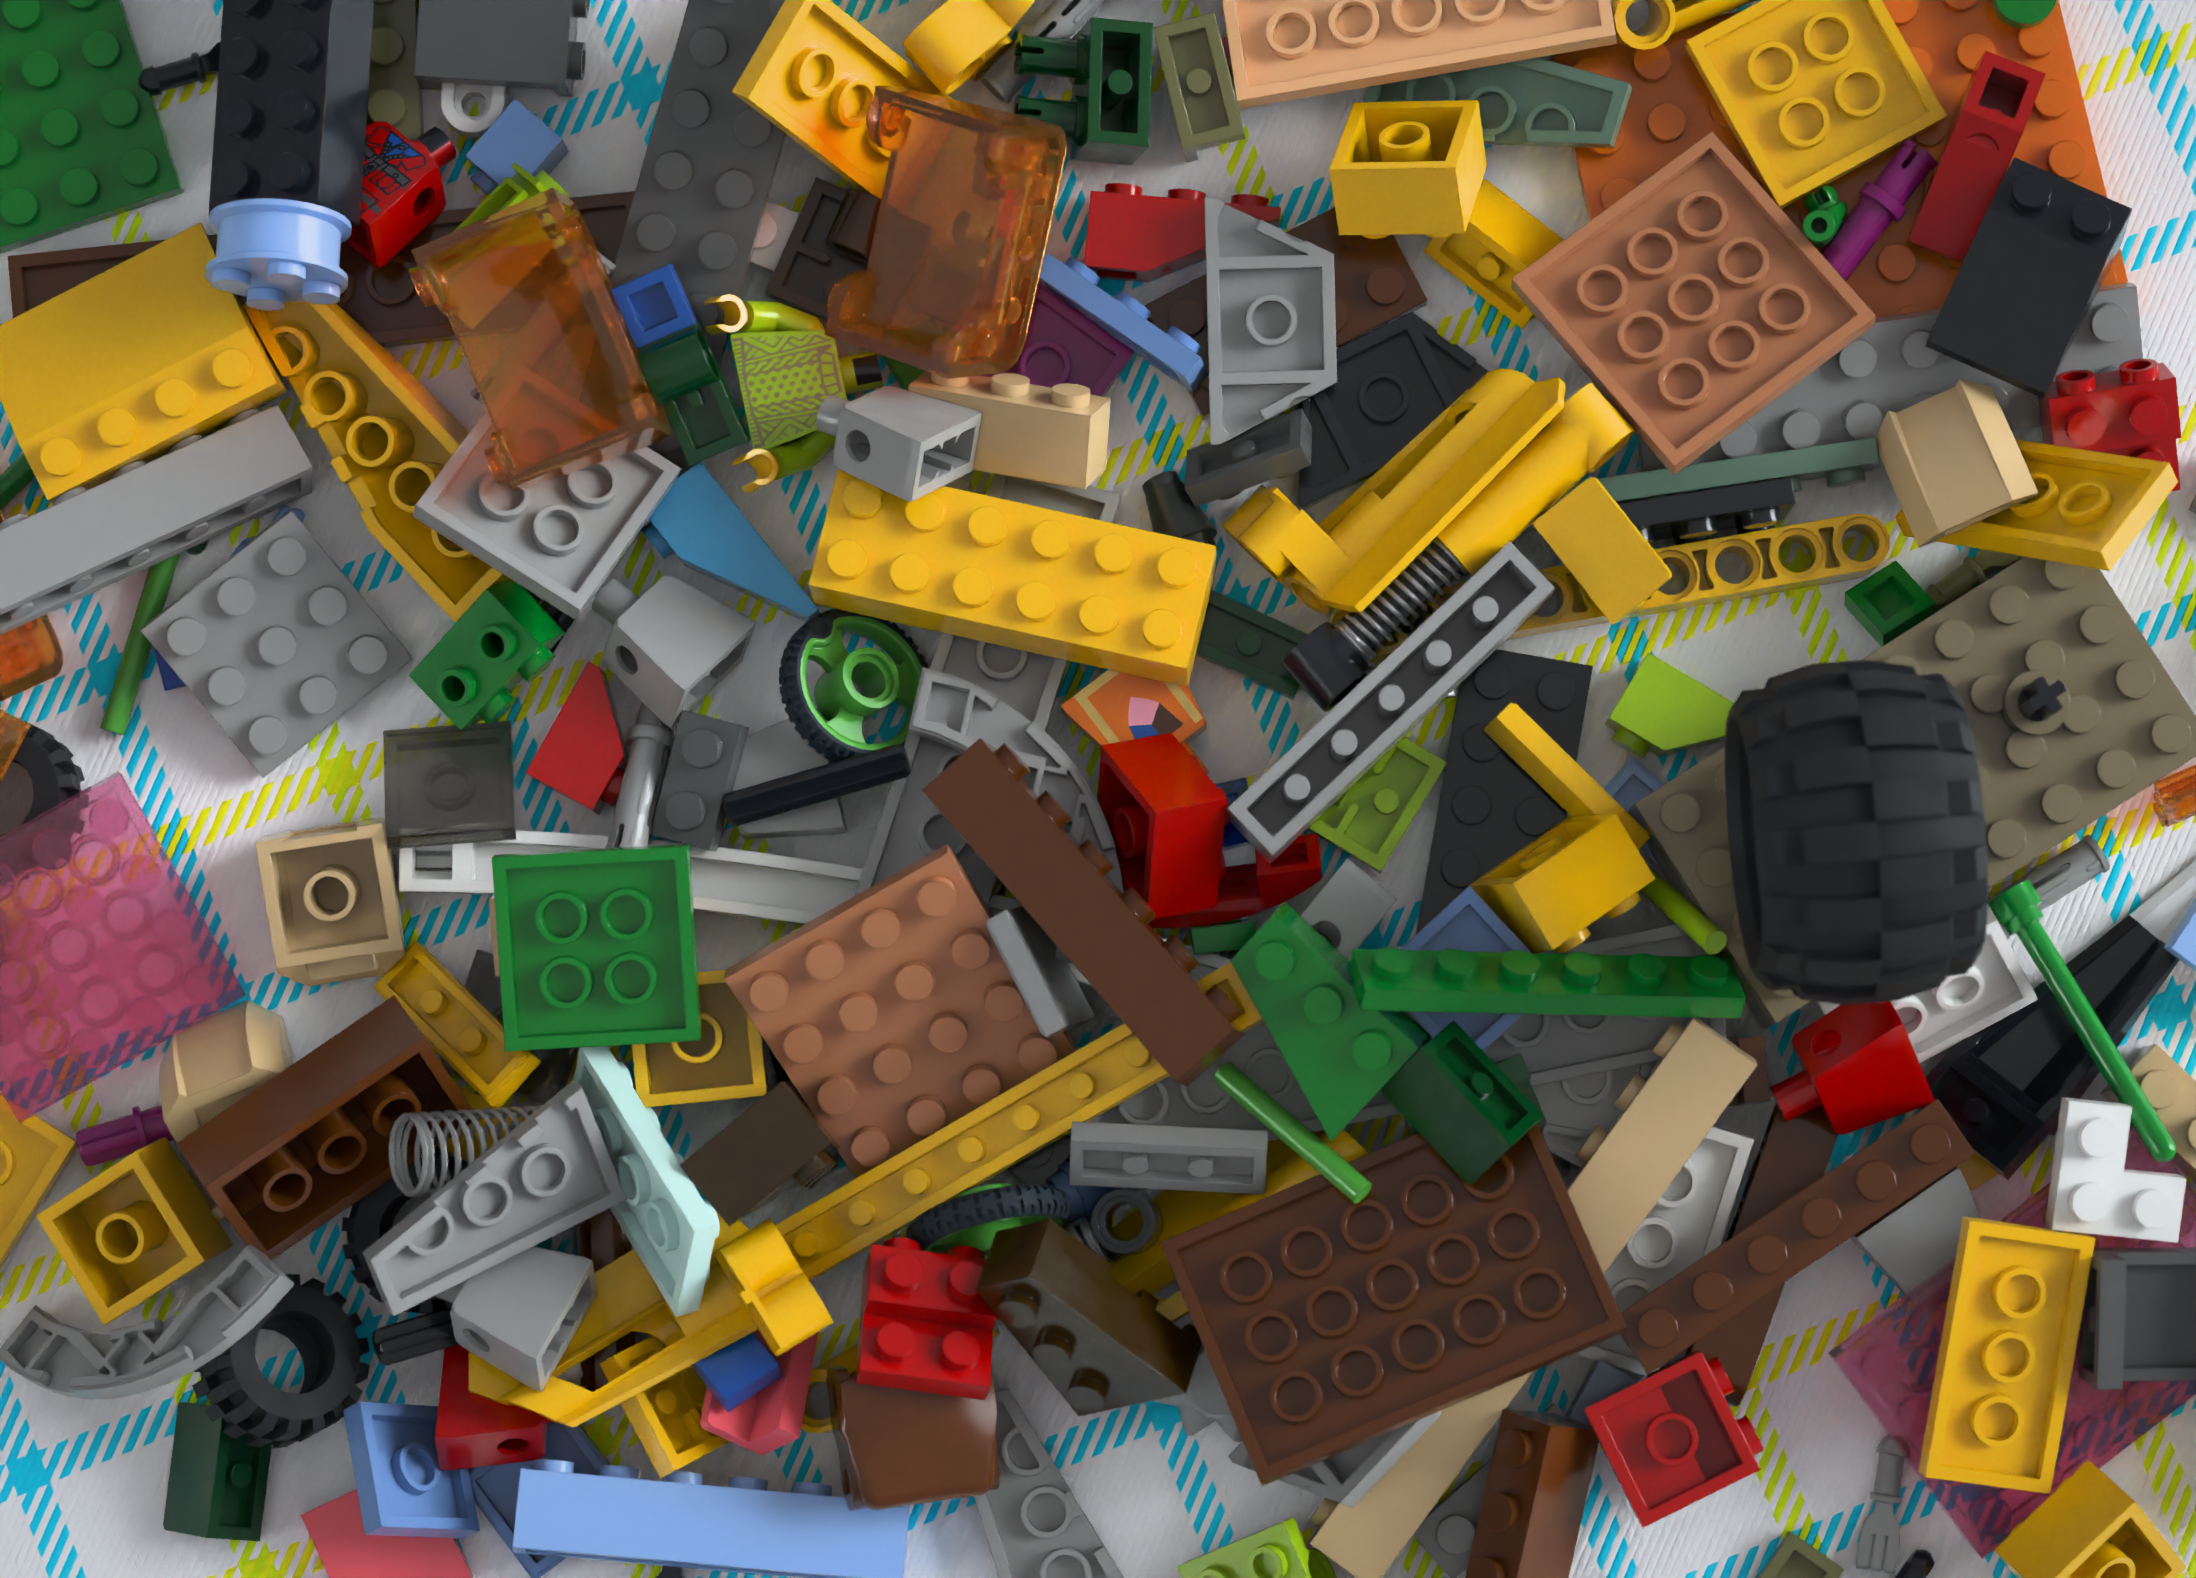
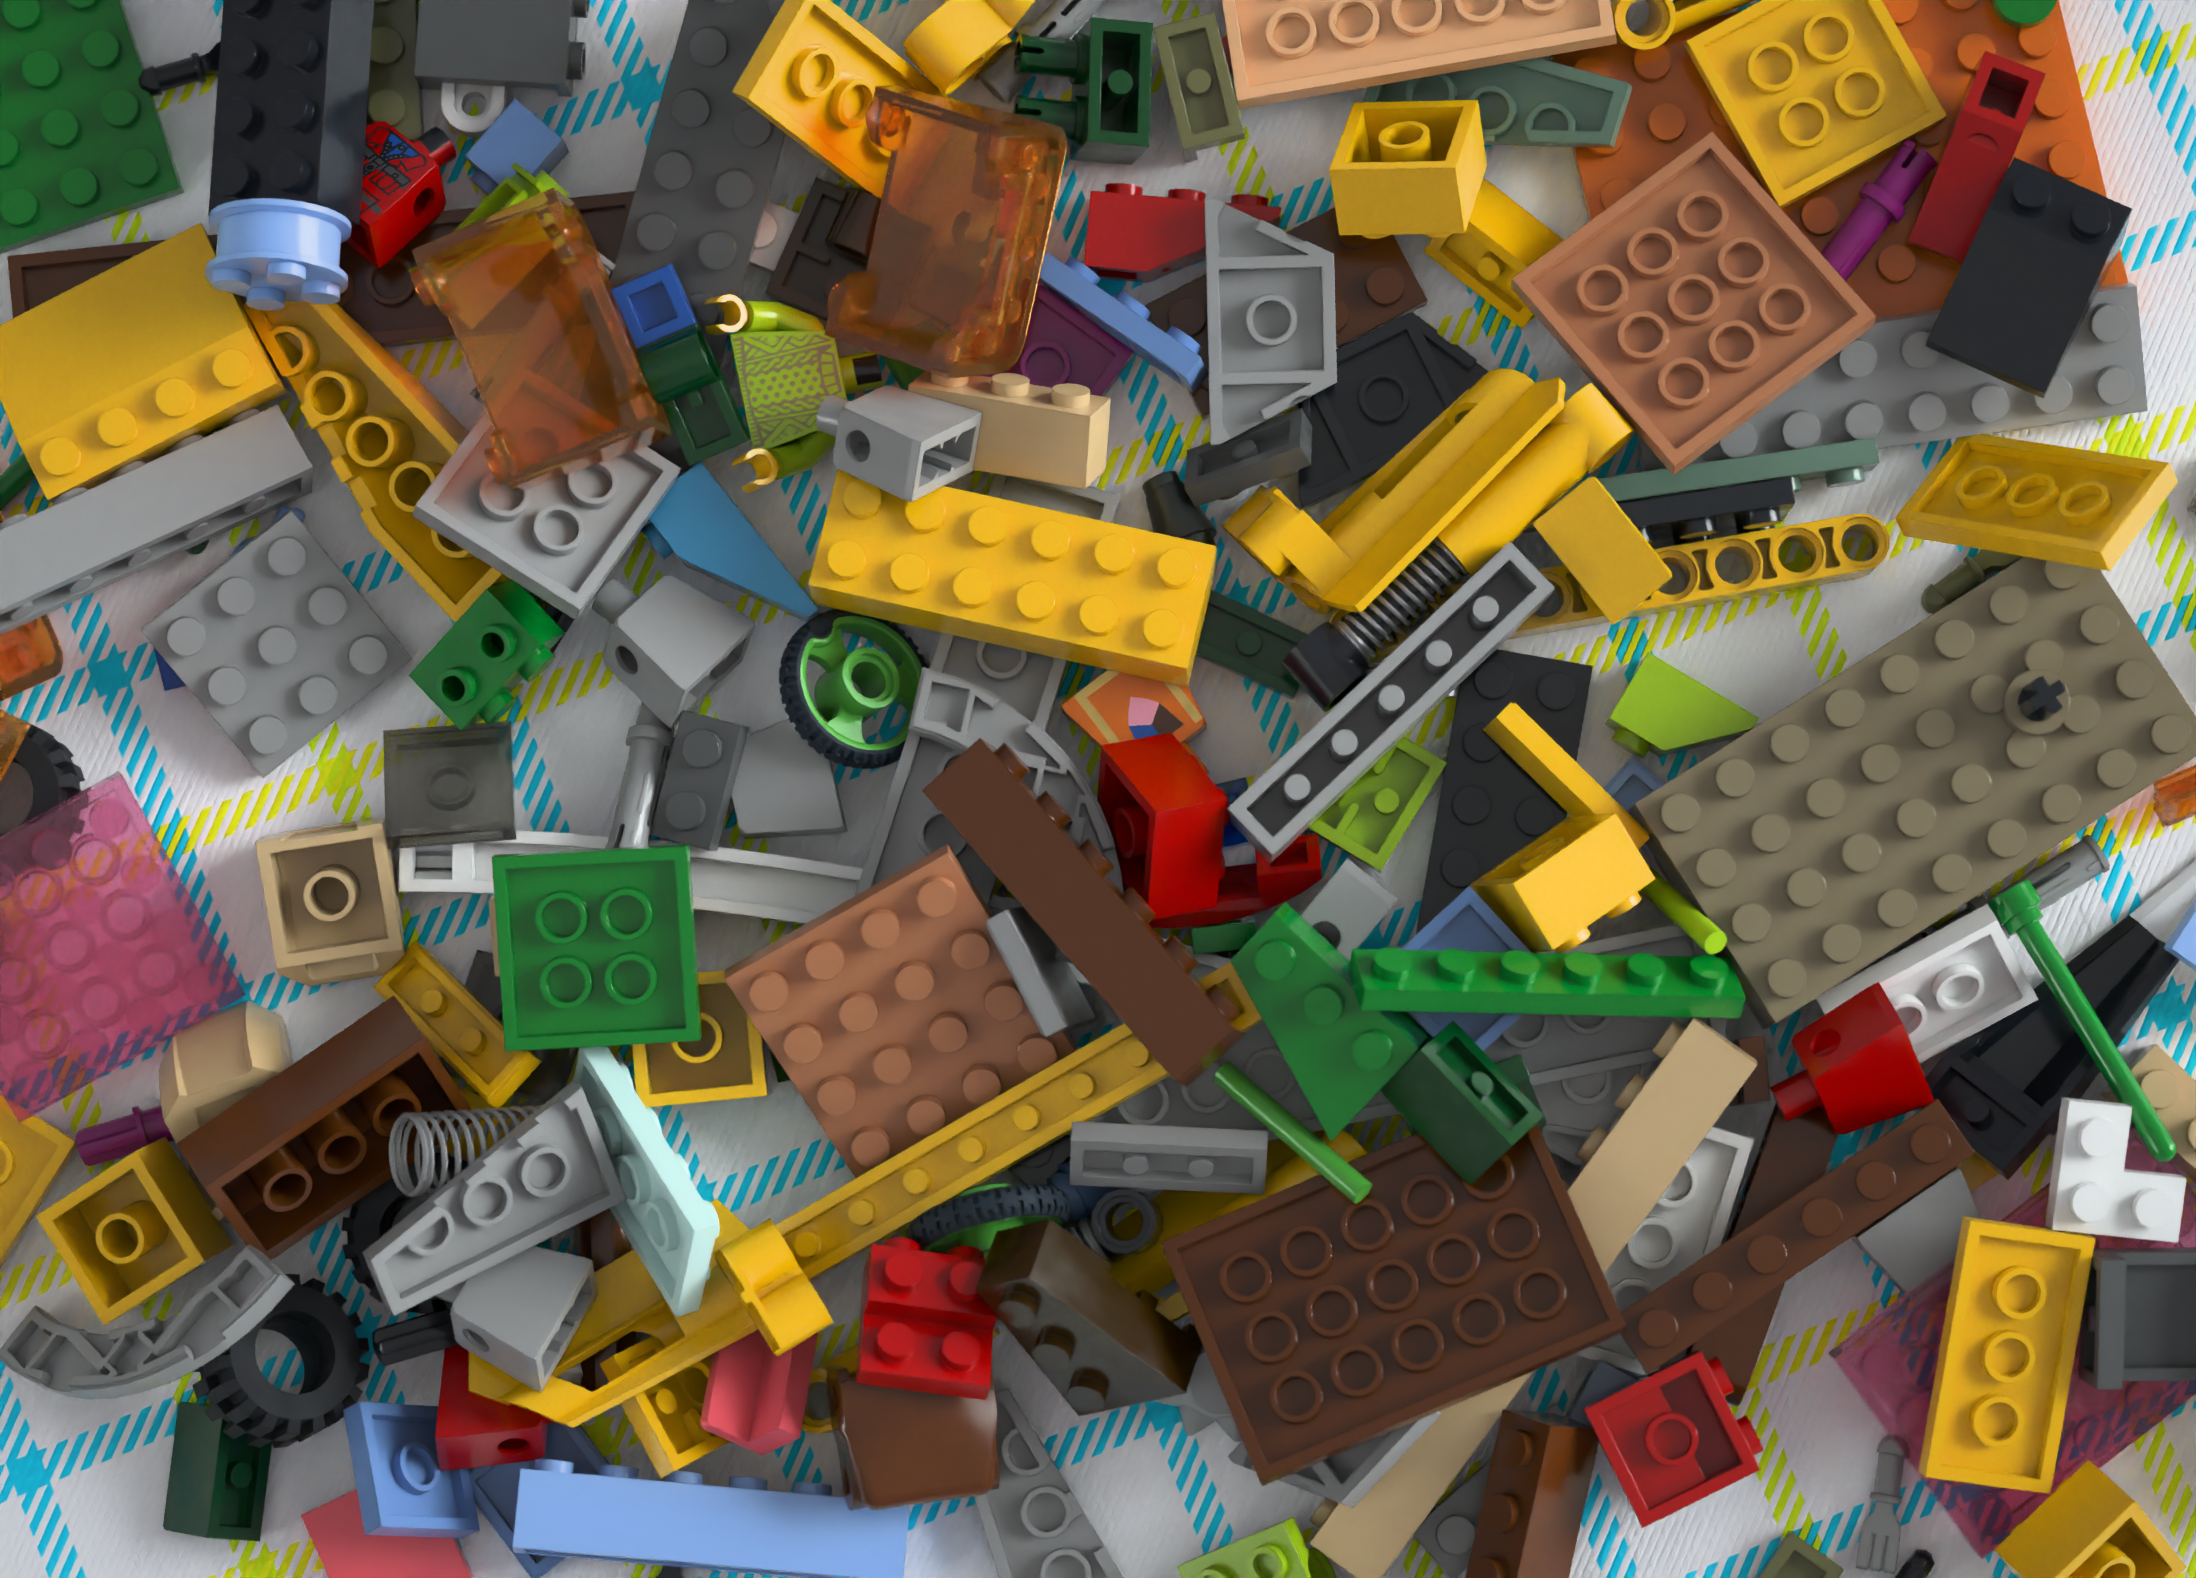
(137, 647): bright green bar -> none
(585, 746): red slope -> none
(738, 1371): blue tile -> none
(763, 1155): dark brown wedge -> none
(816, 785): black axle -> none
(1824, 216): green arm -> none
(1856, 832): black tyre -> none
(1889, 603): green plate -> none
(1953, 461): tan slope -> none
(2116, 412): red plate -> none

